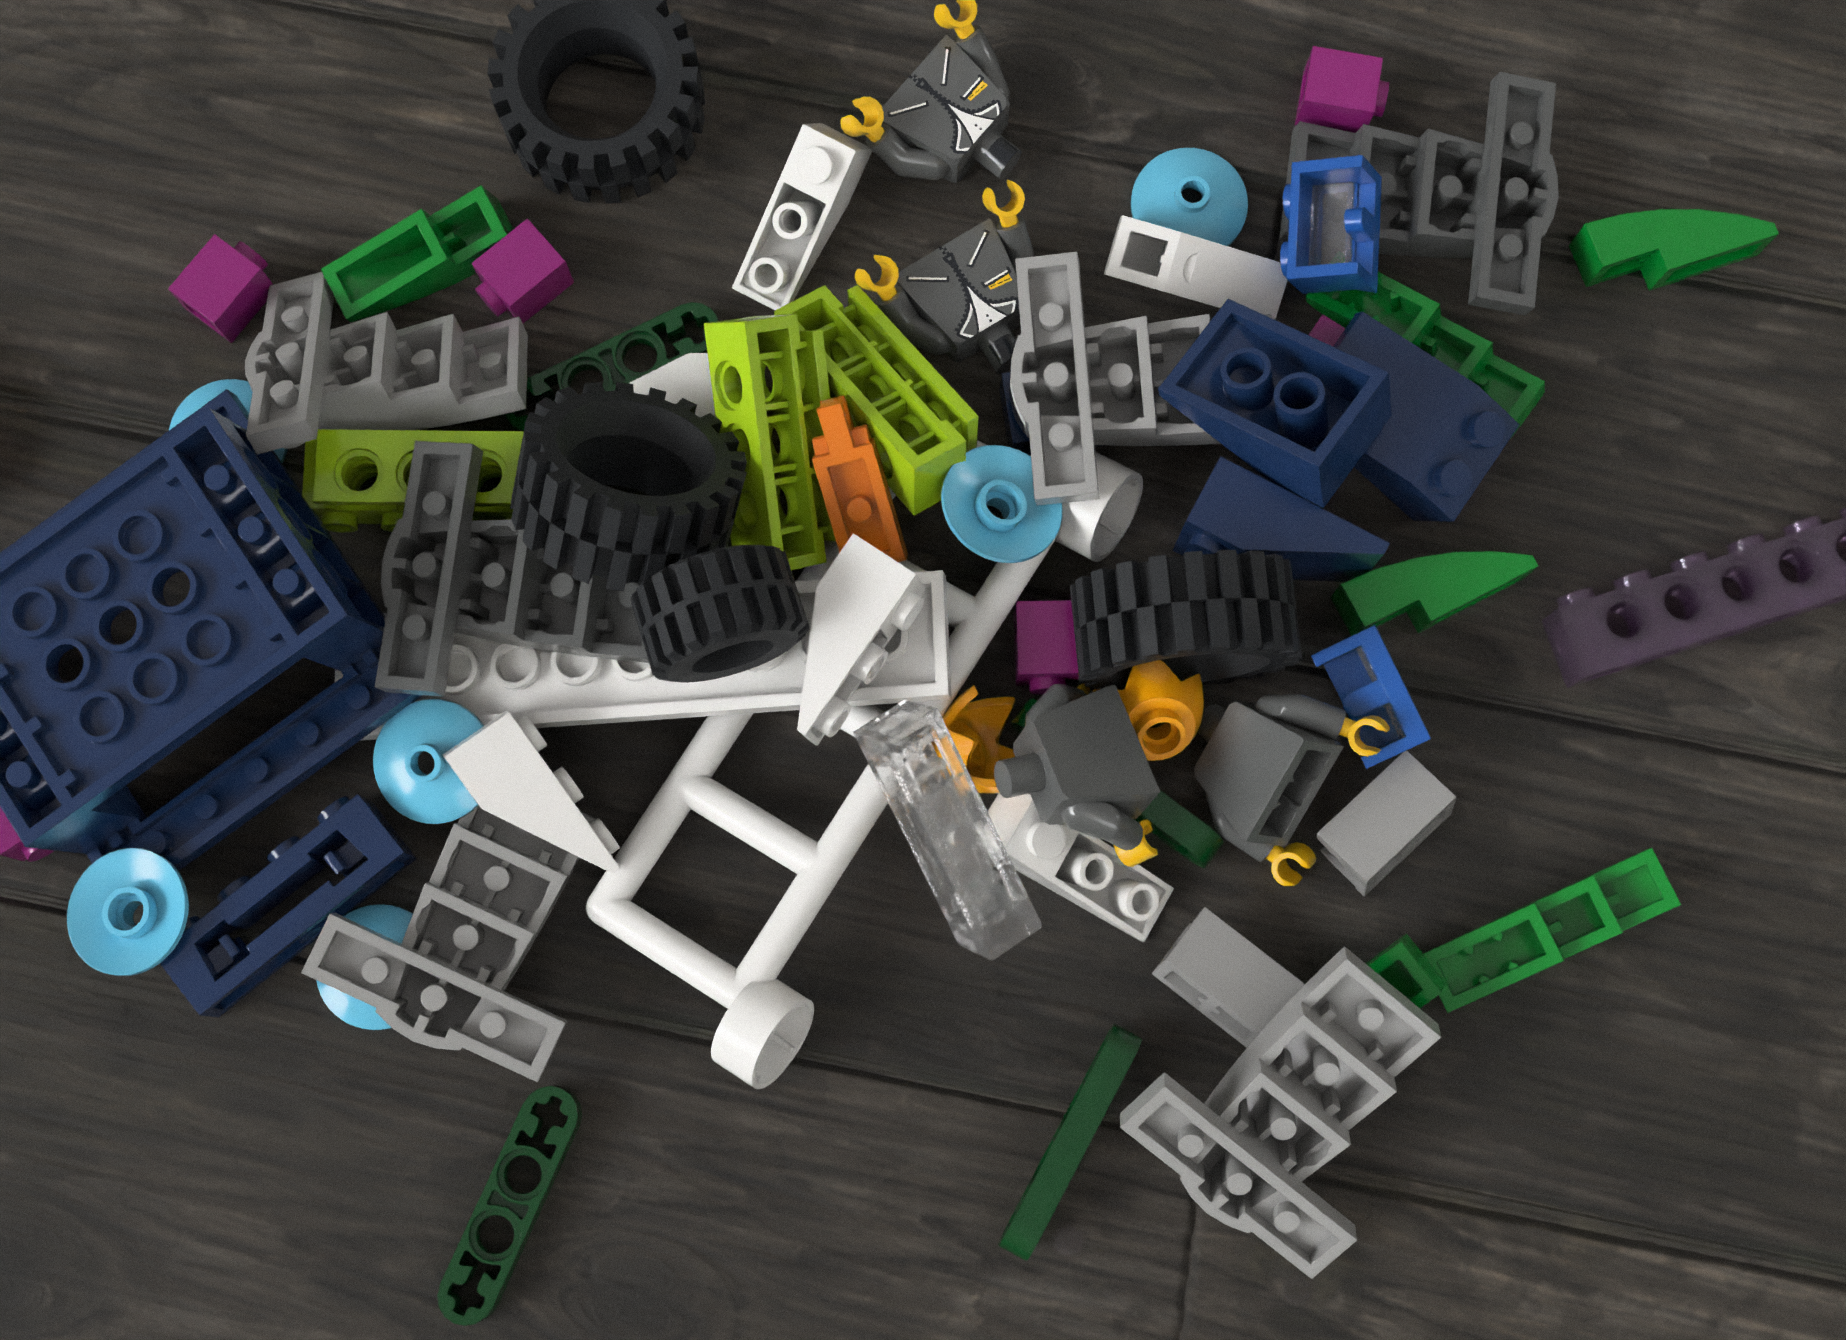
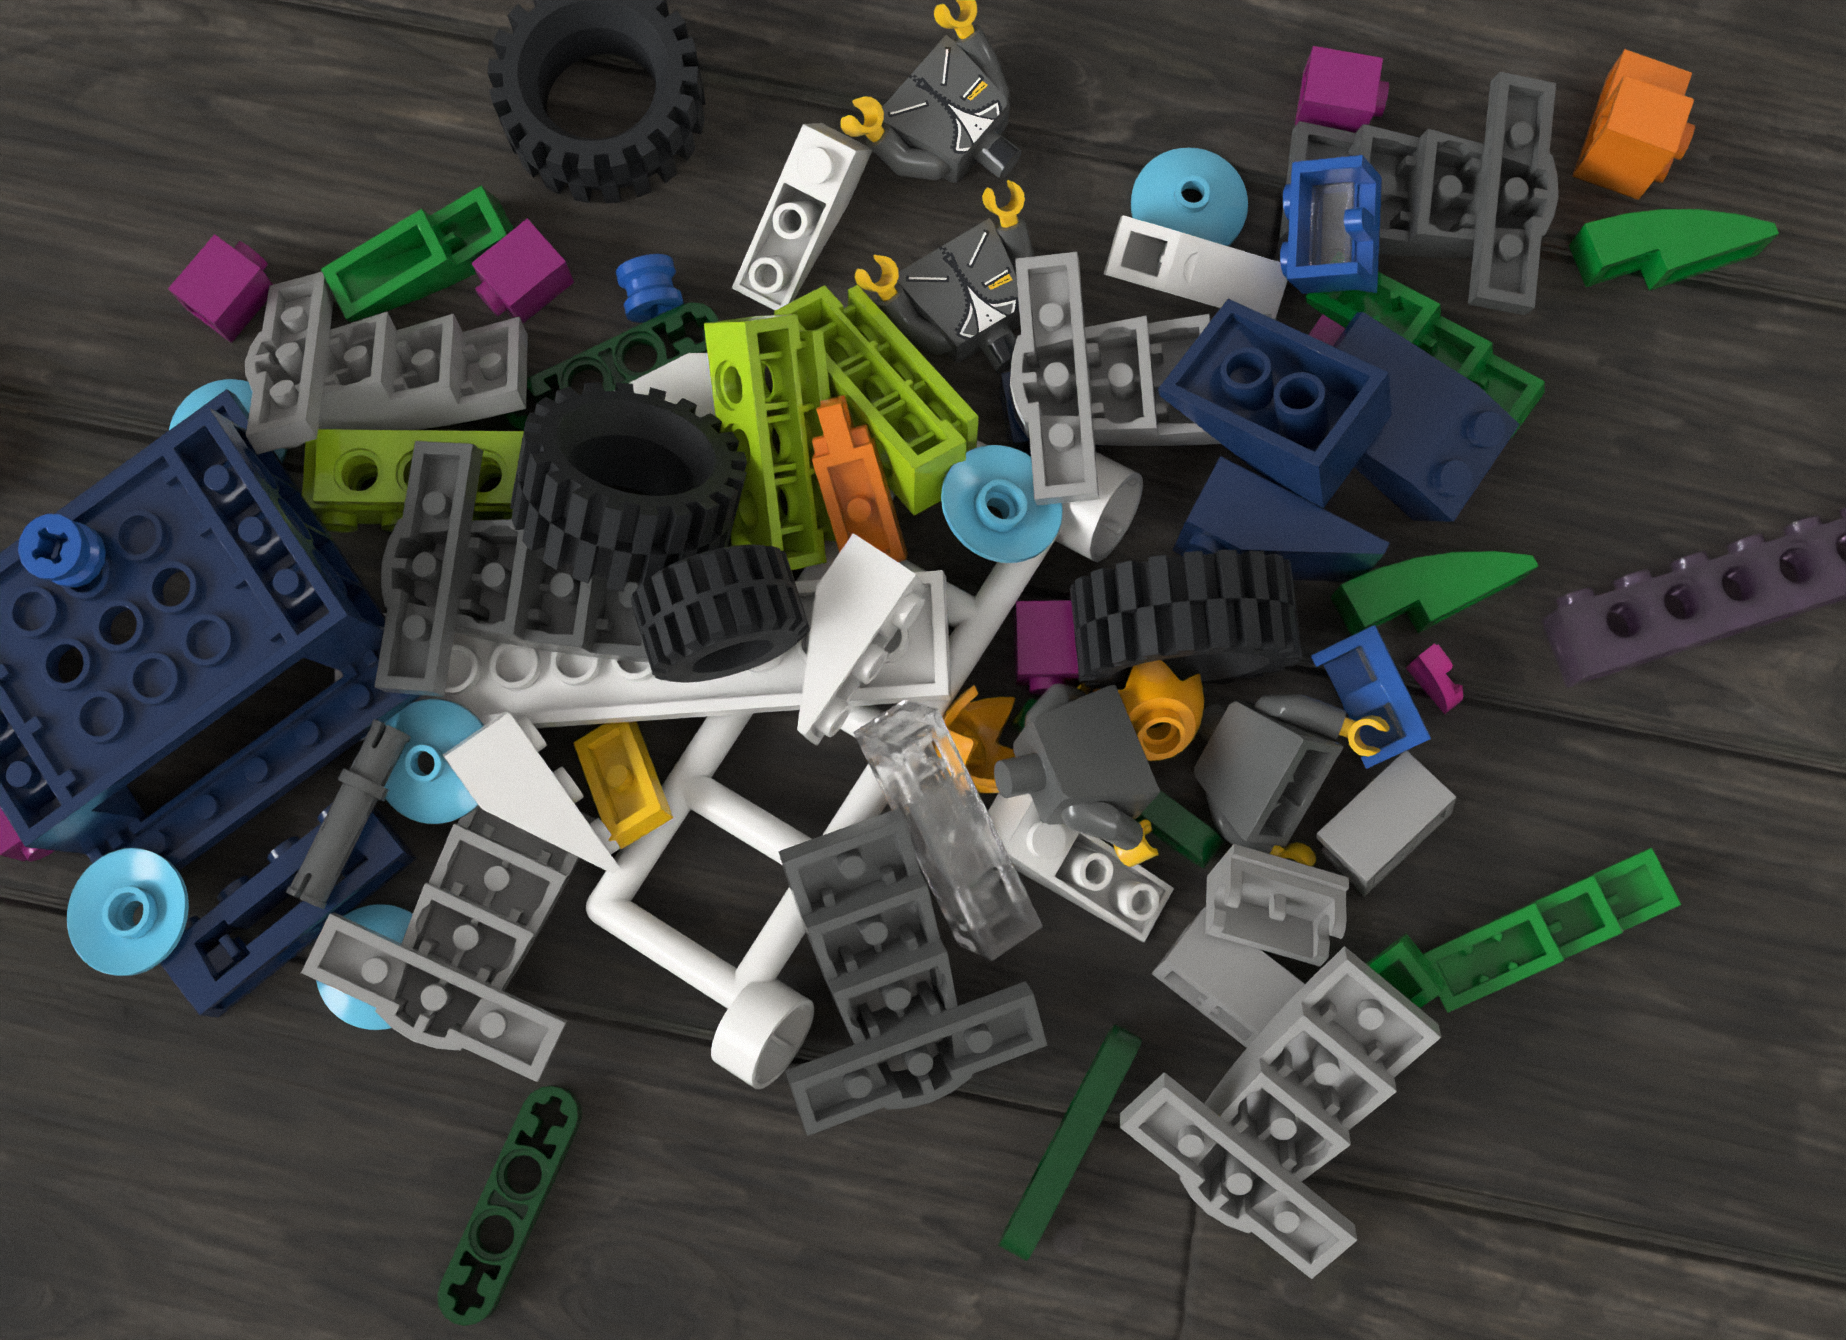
(79, 554): none -> blue wheel
(349, 813): none -> dark grey pin
(623, 781): none -> yellow plate
(648, 286): none -> blue wheel
(890, 981): none -> dark grey slope
(1275, 904): none -> light grey hinge
(1430, 672): none -> dark pink tile
(1637, 126): none -> orange brick

